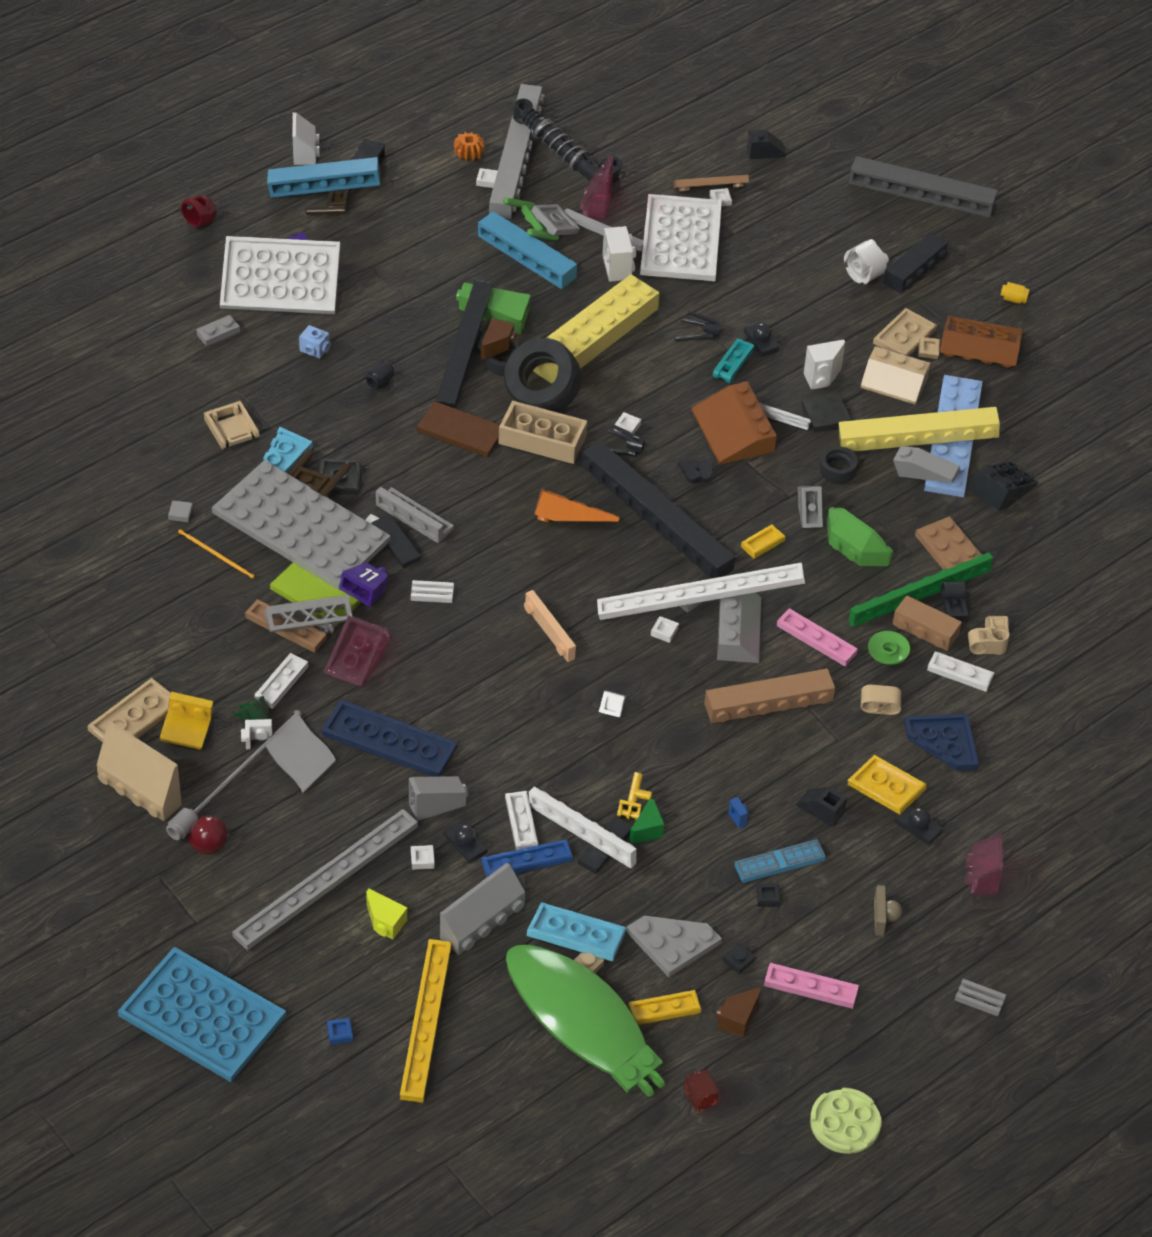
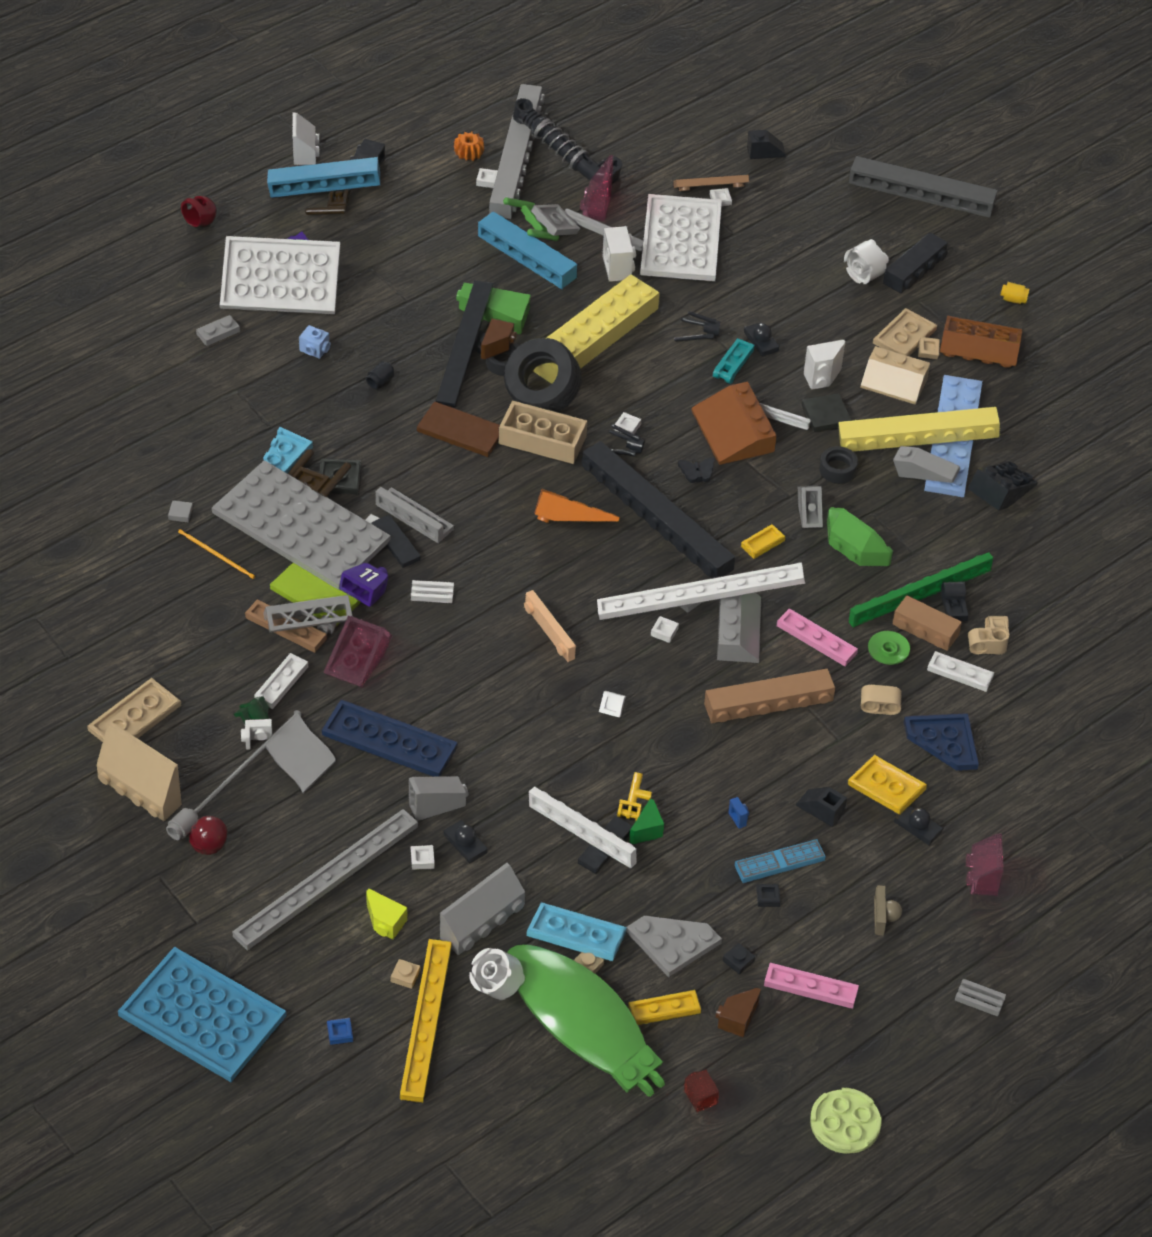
(187, 720): yellow bracket -> none
(233, 429): tan container -> none
(405, 973): none -> tan plate
(496, 973): none -> white brick
(521, 820): white tile -> none
(529, 858): blue tile -> none
(946, 543): medium nougat plate -> none

